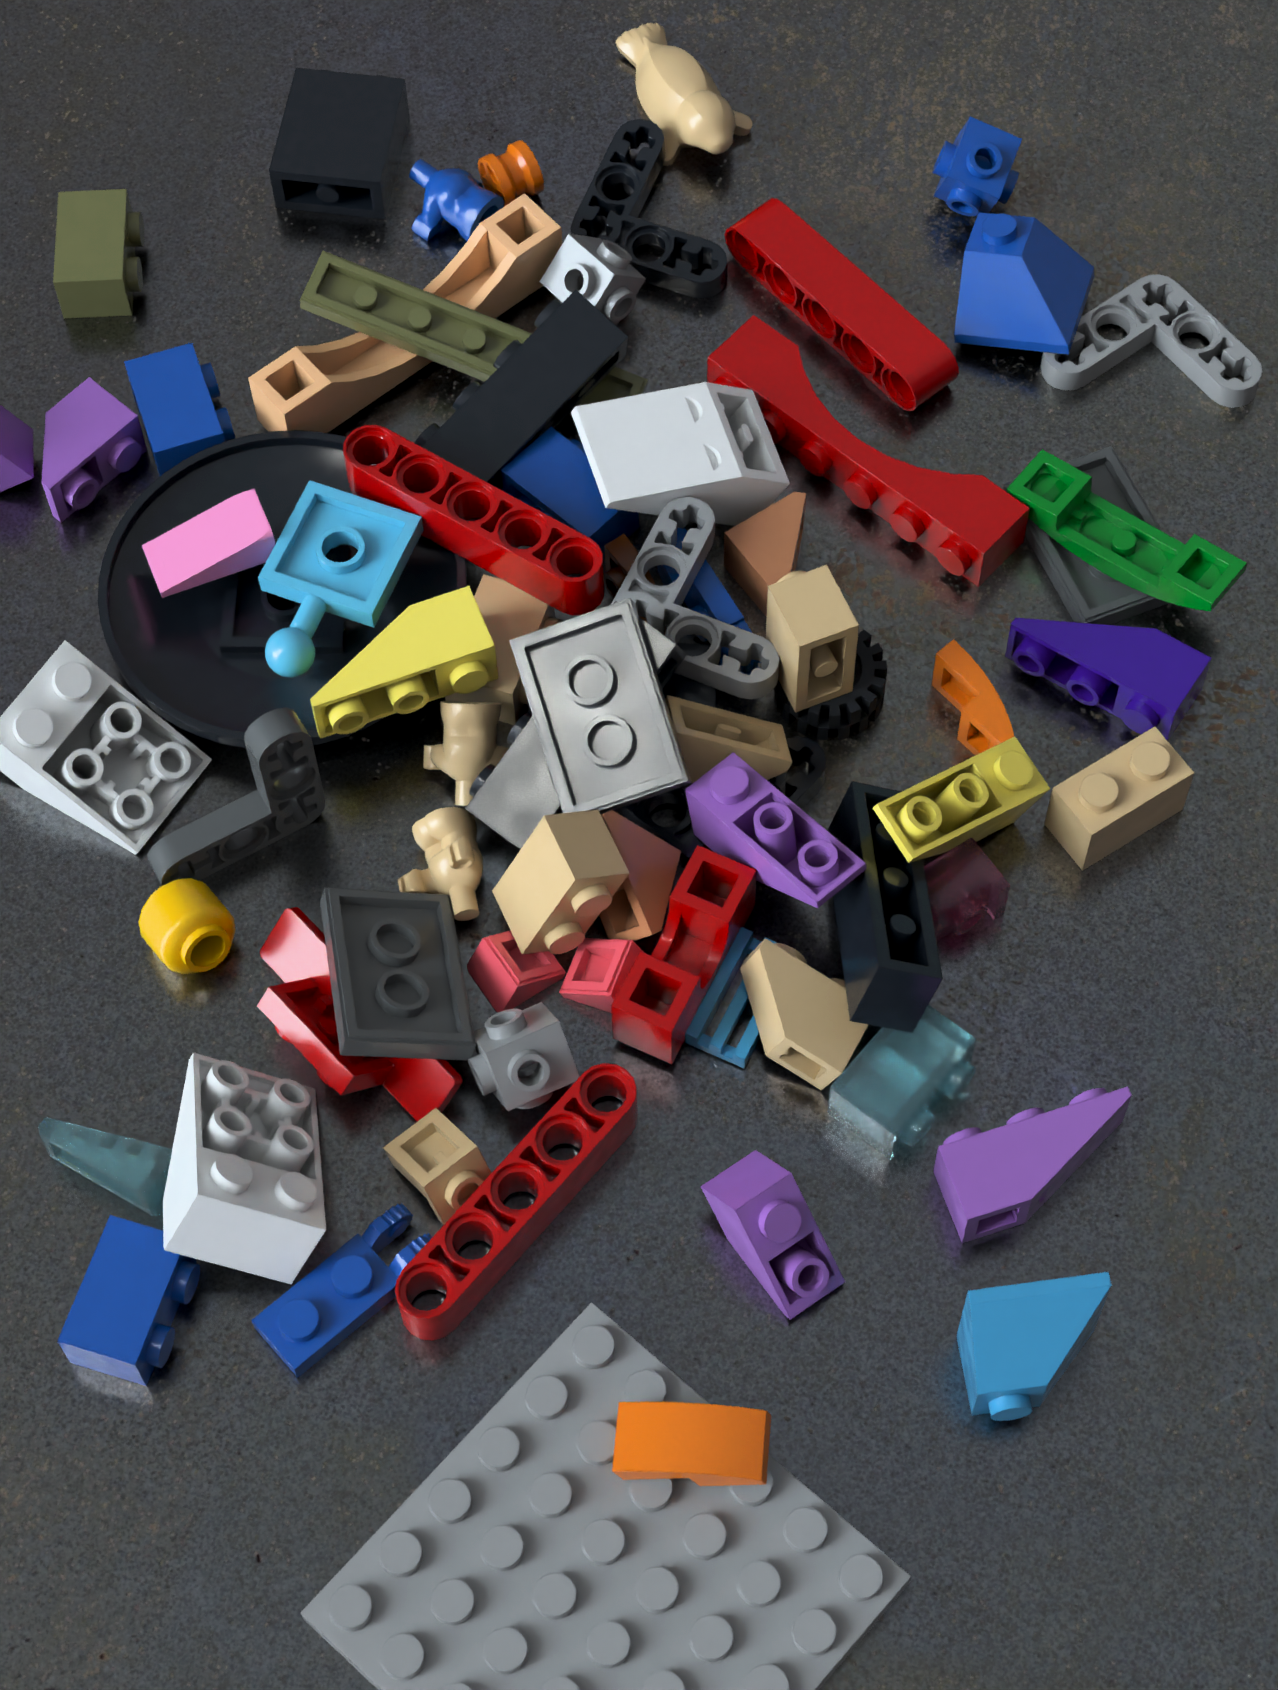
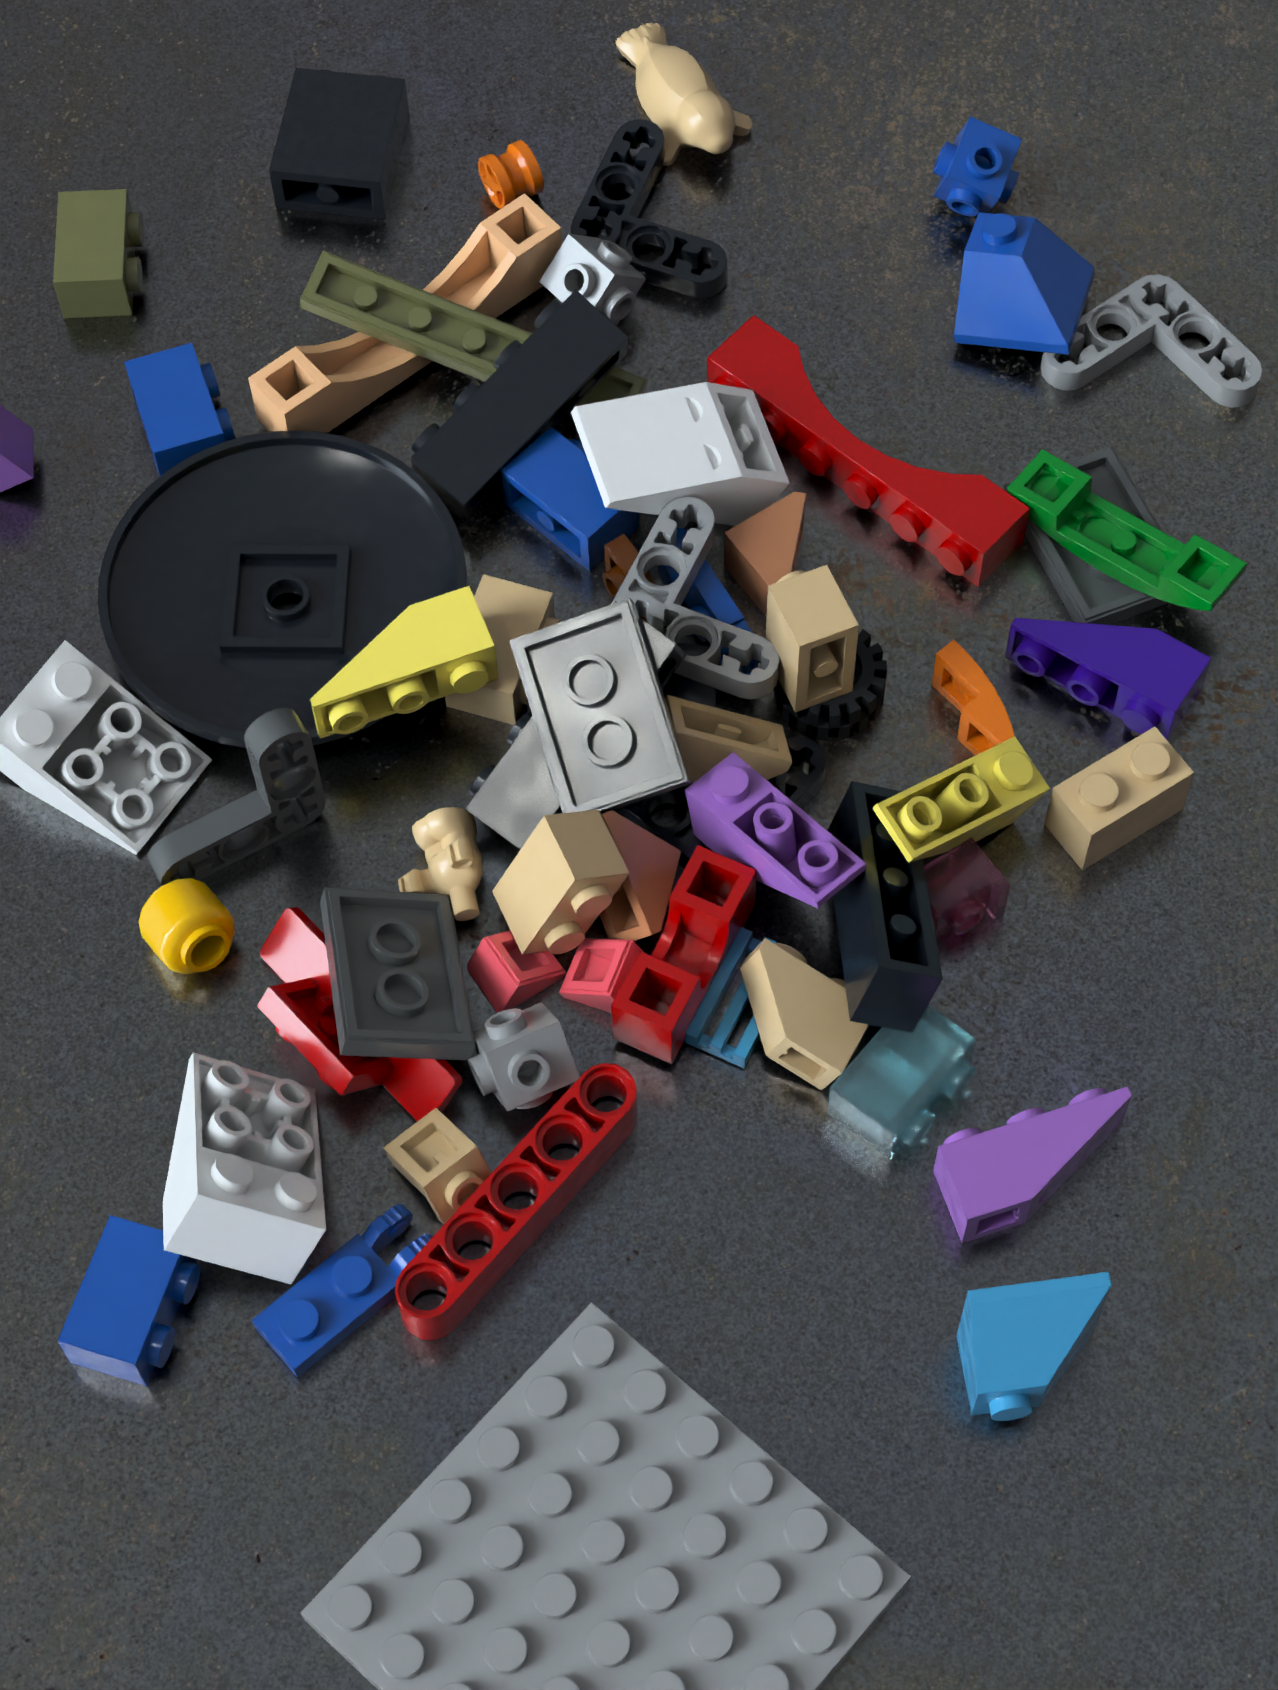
(86, 446): medium lavender slope -> none
(117, 1163): clear light blue slope -> none
(211, 545): bright pink slope -> none
(346, 589): medium azure plate -> none
(454, 197): blue piece -> none
(467, 744): tan piece -> none
(489, 541): red beam -> none
(692, 1441): orange slope -> none
(773, 1232): medium lavender slope -> none
(842, 304): red beam -> none

